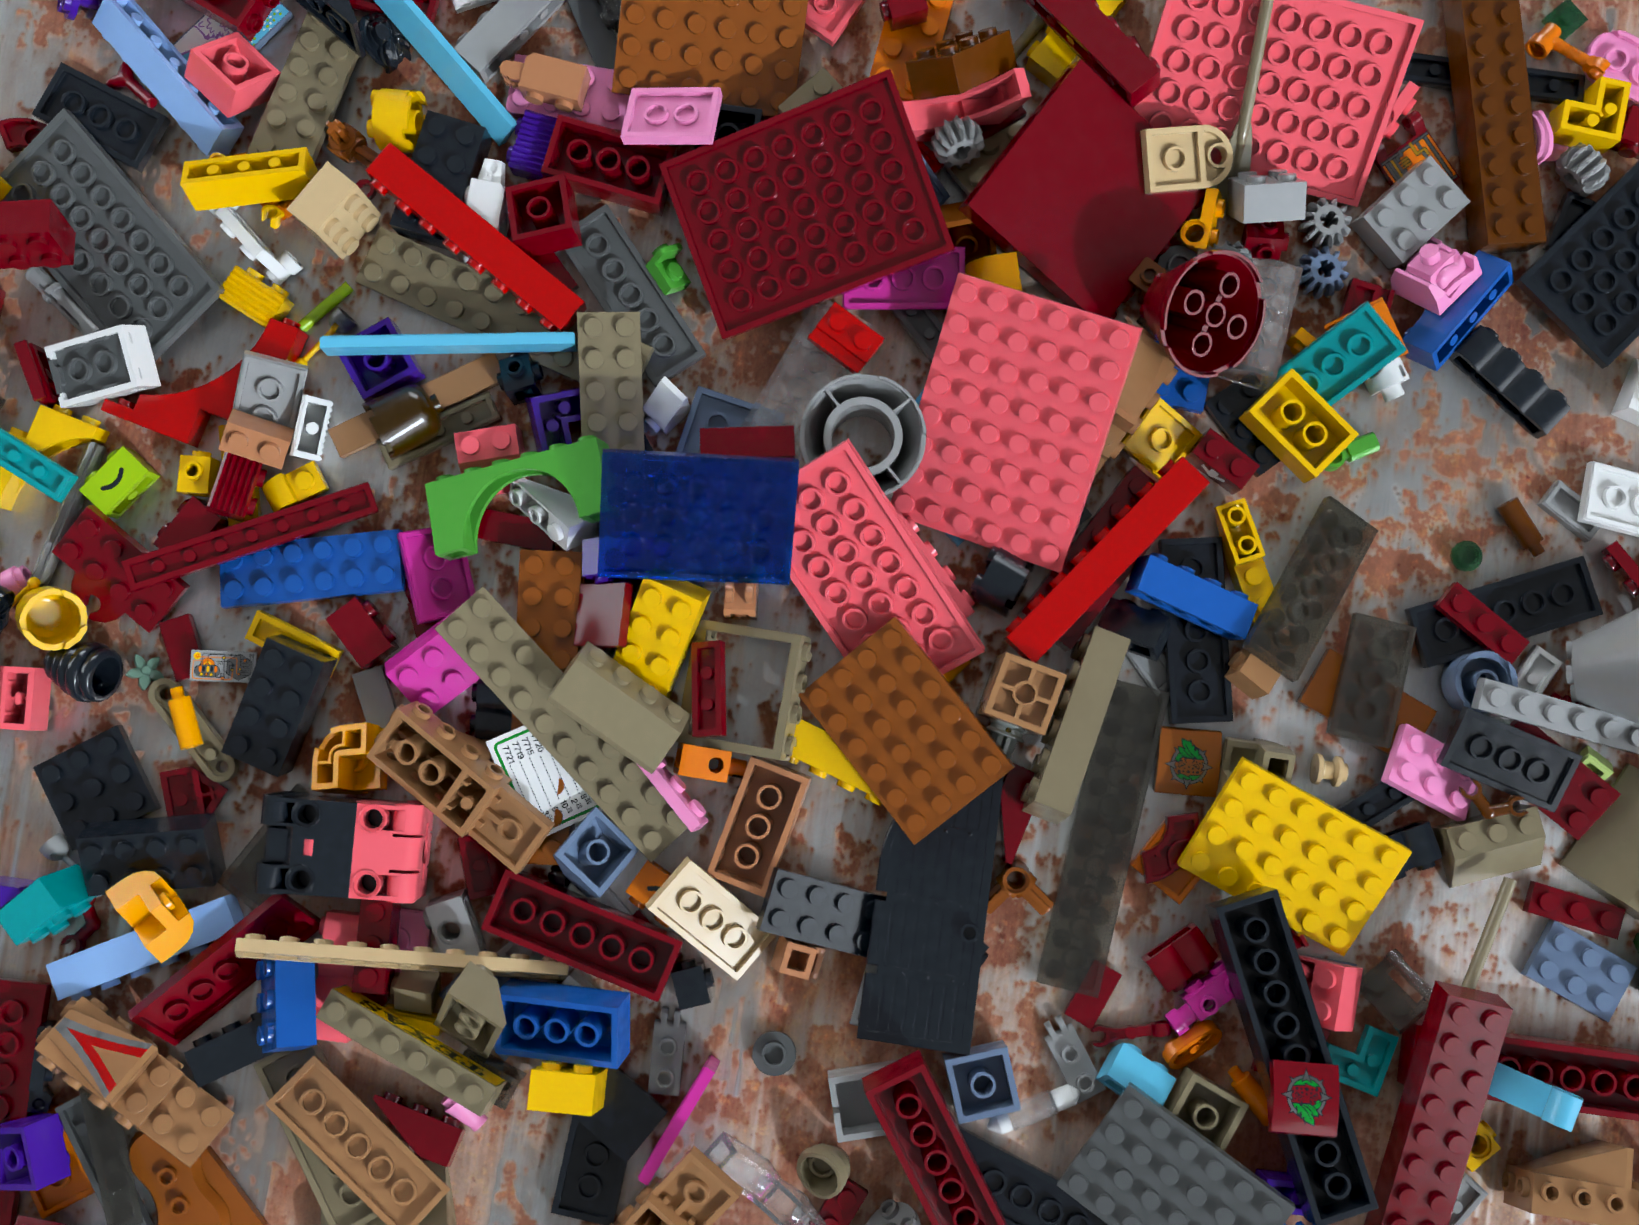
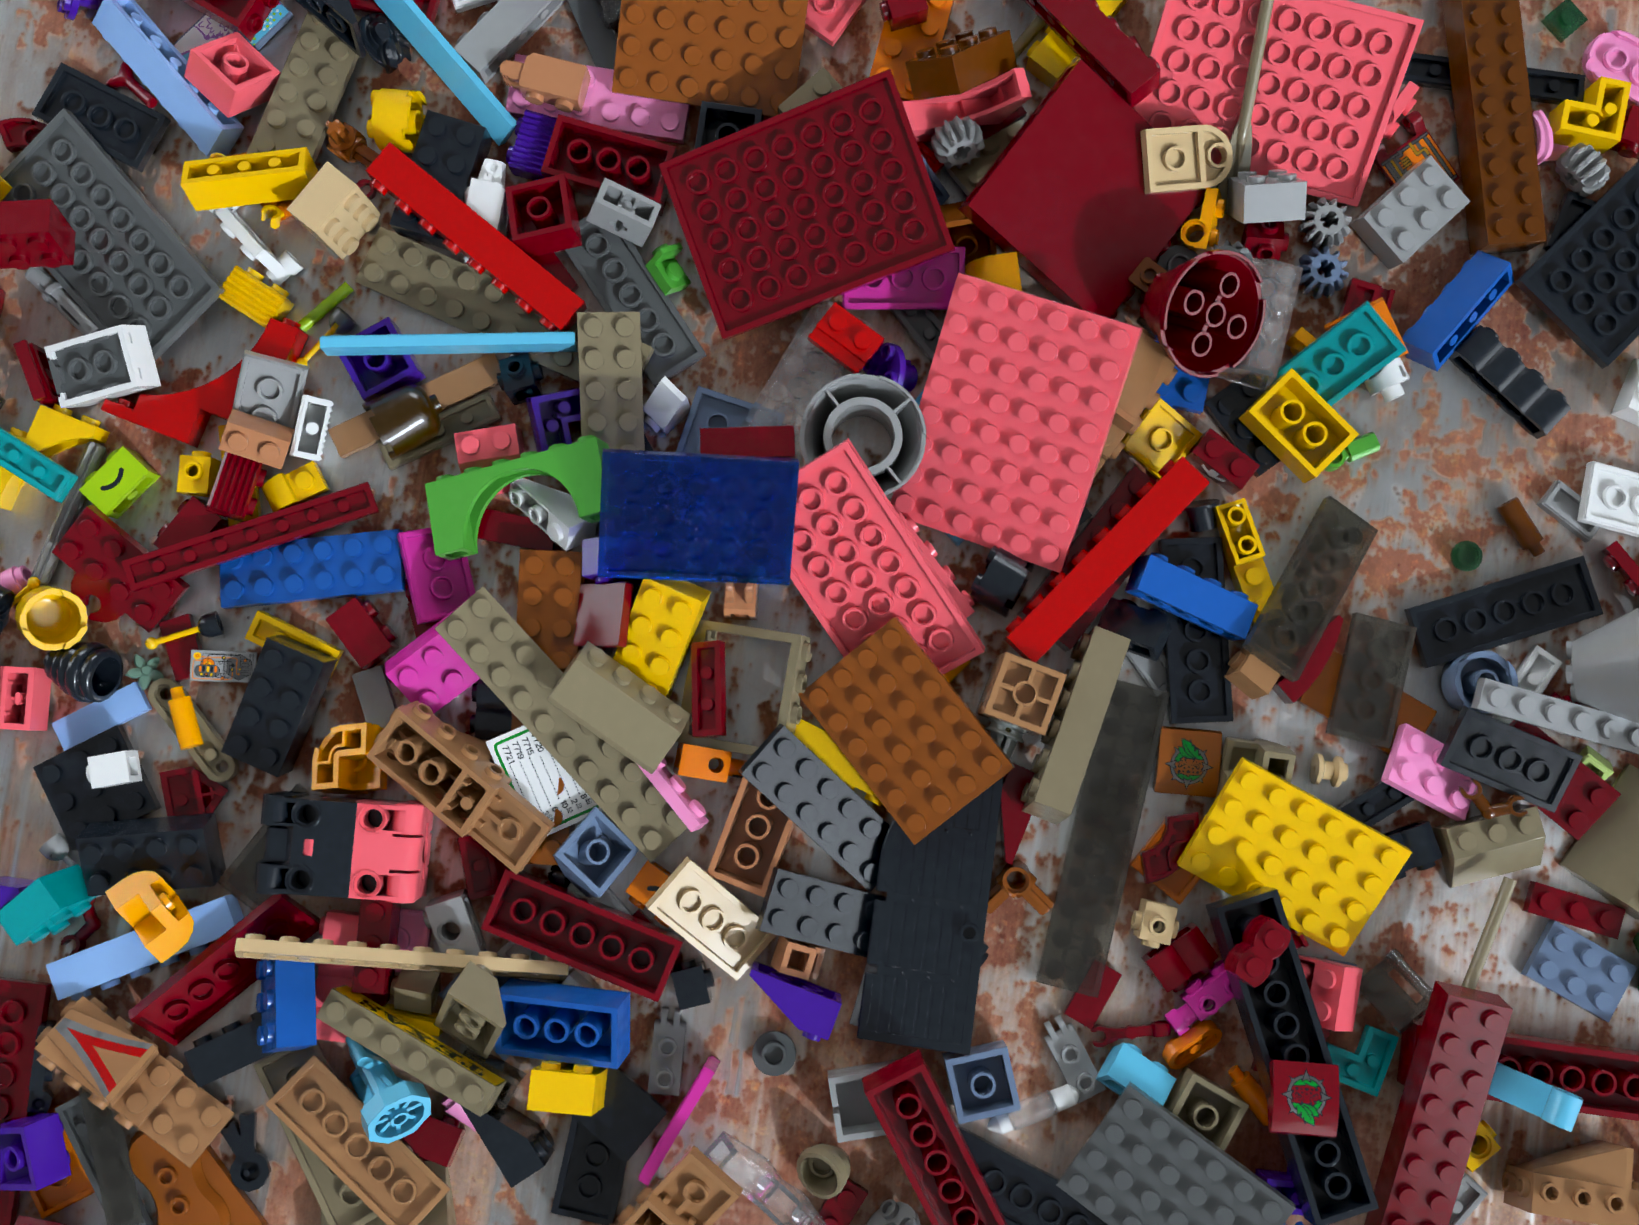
(98, 717): none -> light blue tile
(114, 769): none -> white brick
(208, 625): none -> hinge
(250, 1167): none -> black piece
(390, 1103): none -> medium azure piece
(513, 1142): none -> black slope
(623, 212): none -> light grey brick
(672, 116): bright pink plate -> none
(803, 1002): none -> dark purple slope
(818, 803): none -> plate
(891, 363): none -> dark purple plate
(1149, 913): none -> tan brick
(1202, 515): none -> black piece
(1260, 945): none -> dark red brick
(1291, 691): none -> dark red slope
(1436, 276): bright pink brick -> none
(1480, 622): dark red plate -> none
(1548, 39): orange brick -> none

